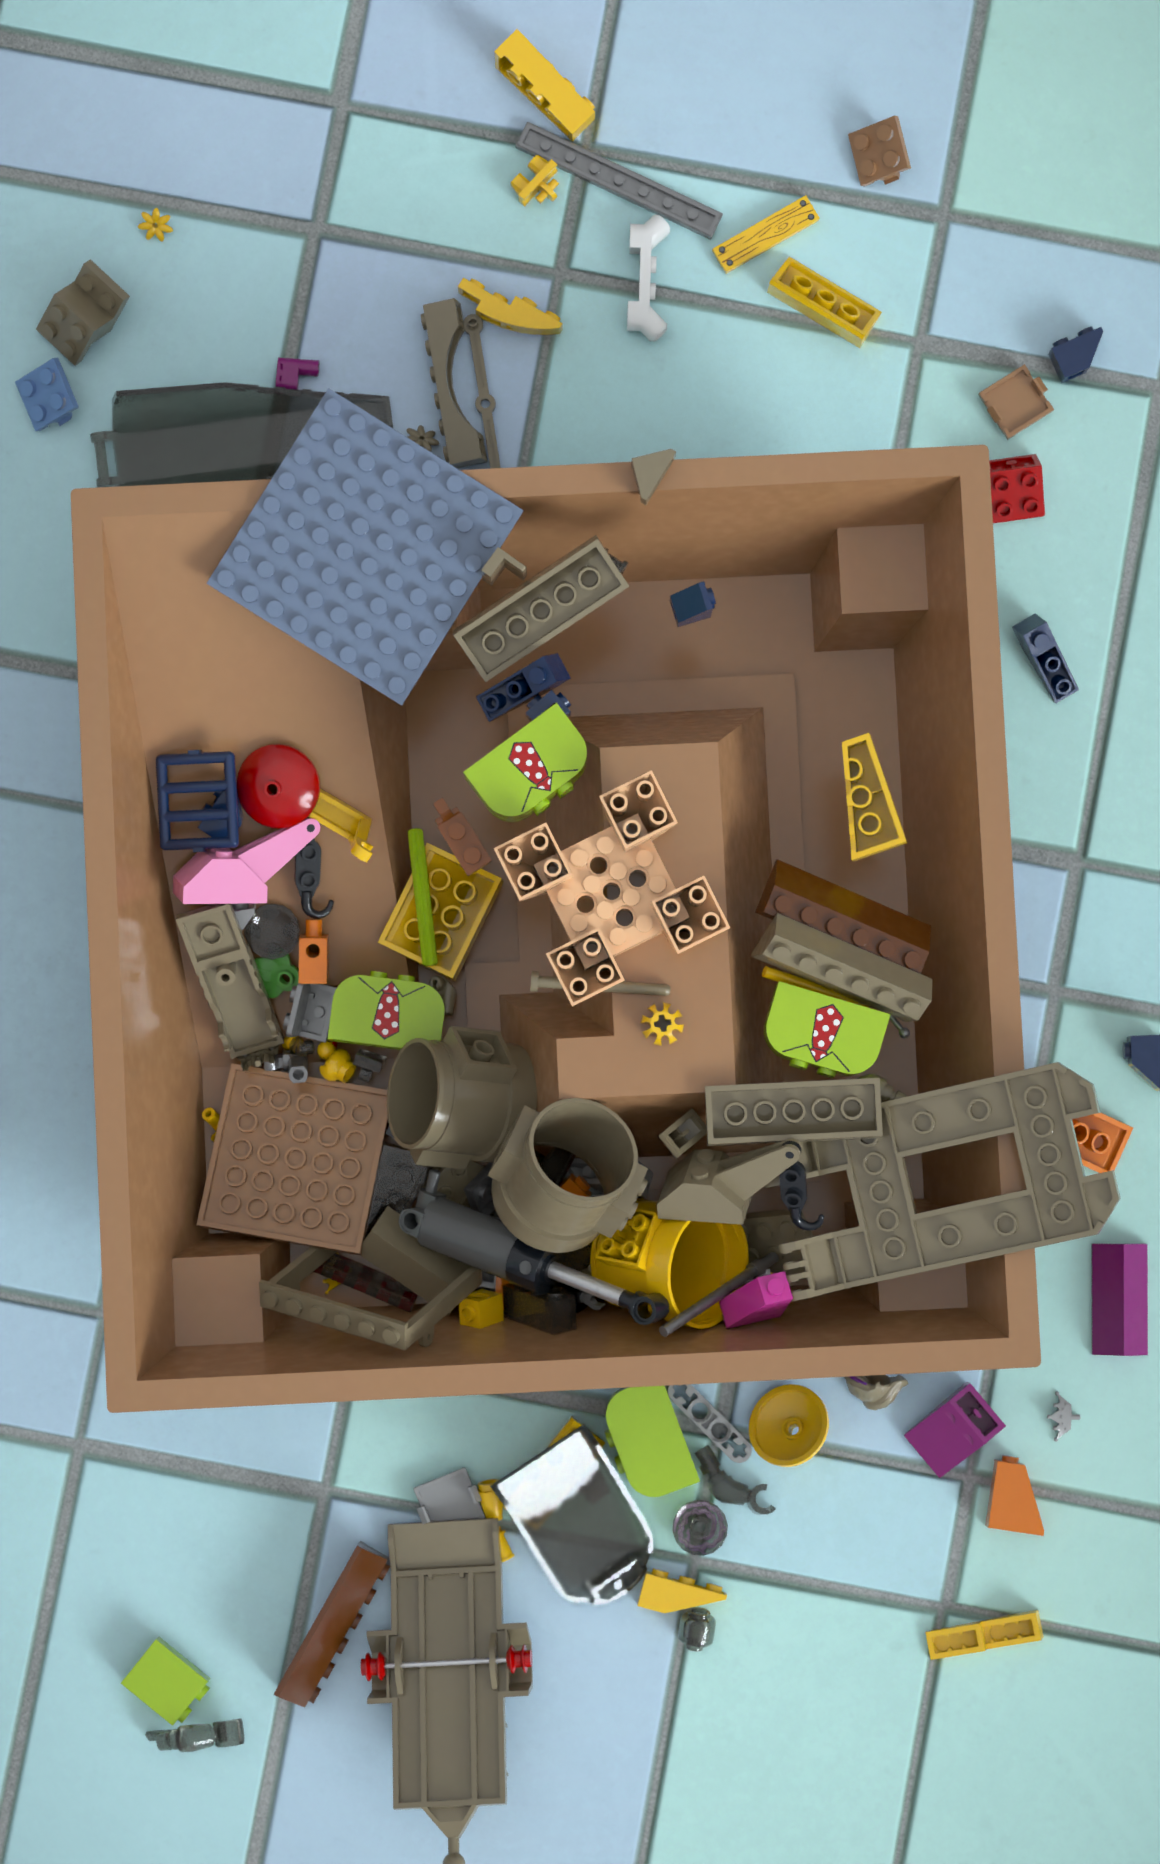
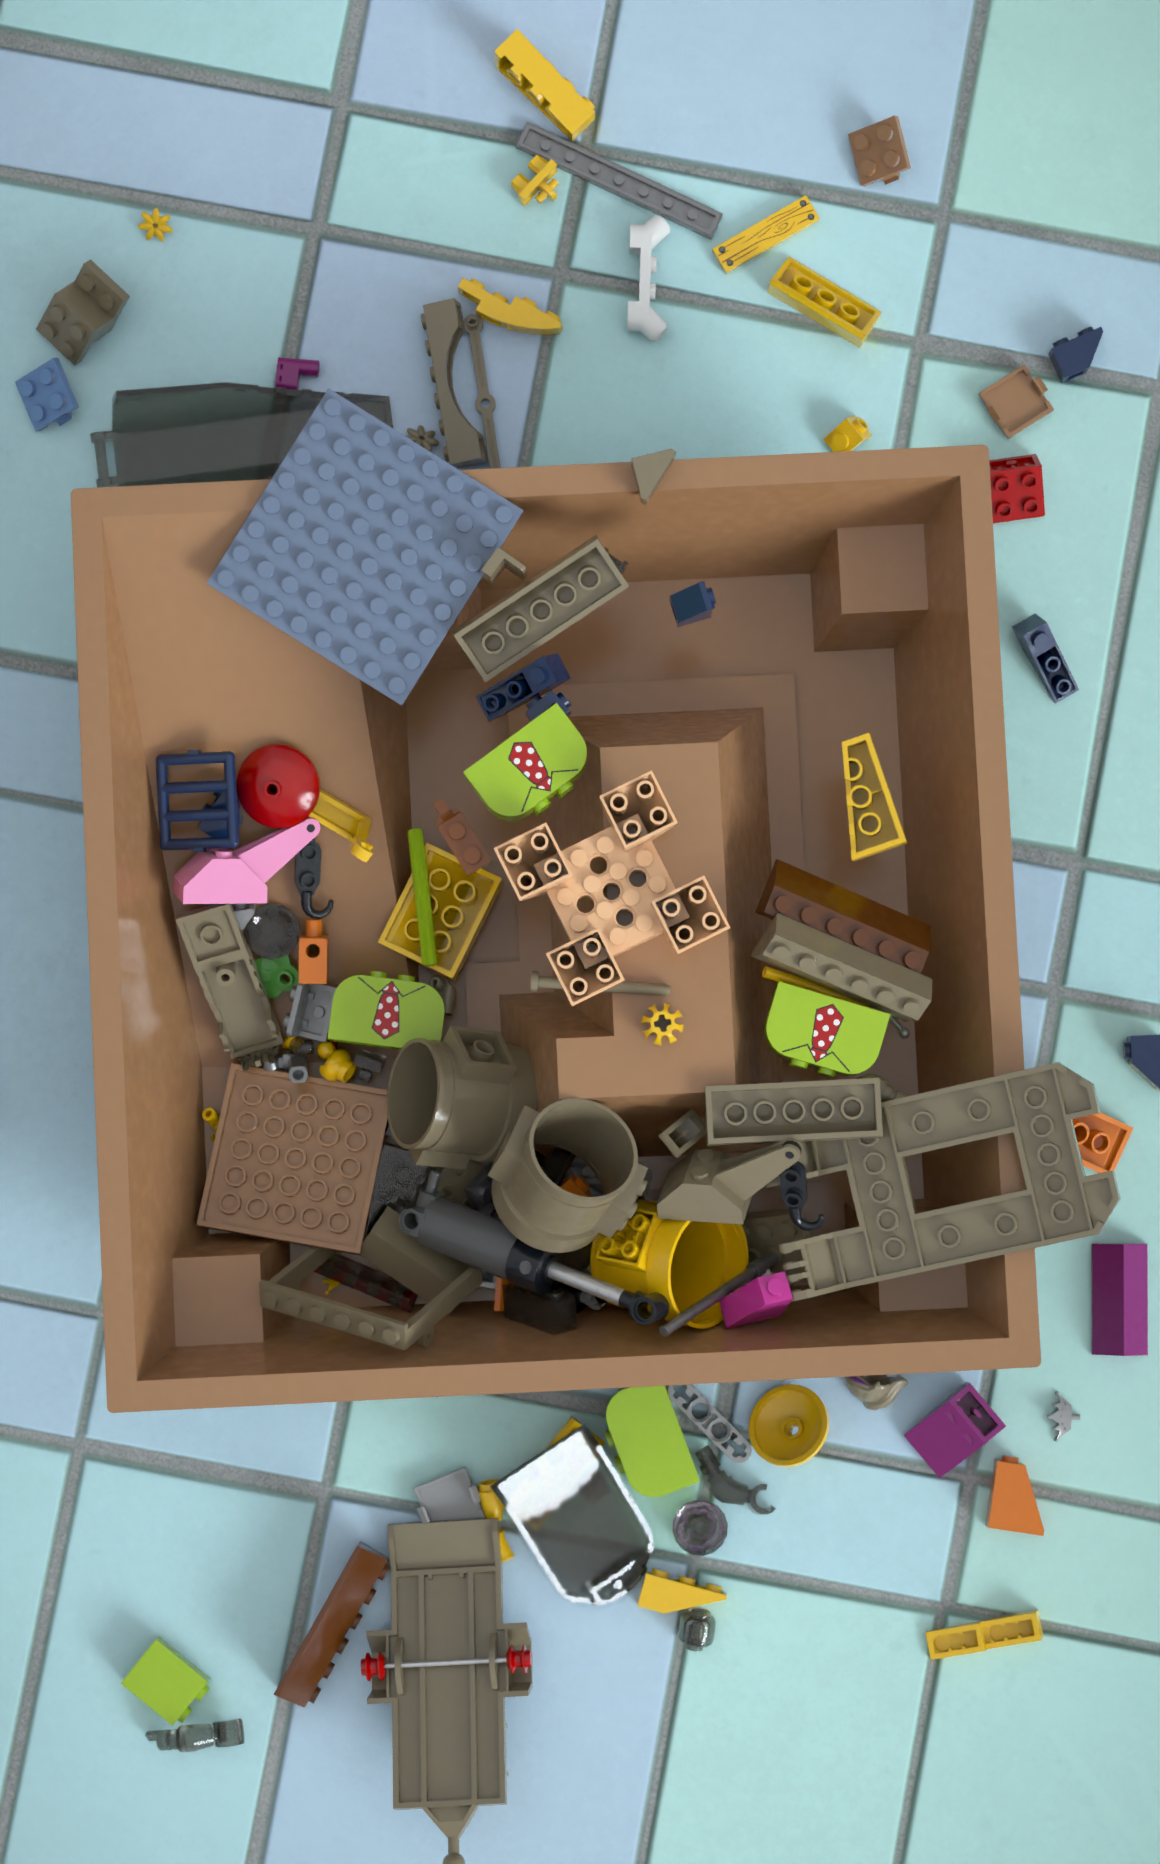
(481, 1309): yellow brick -> none
(848, 434): none -> yellow bracket

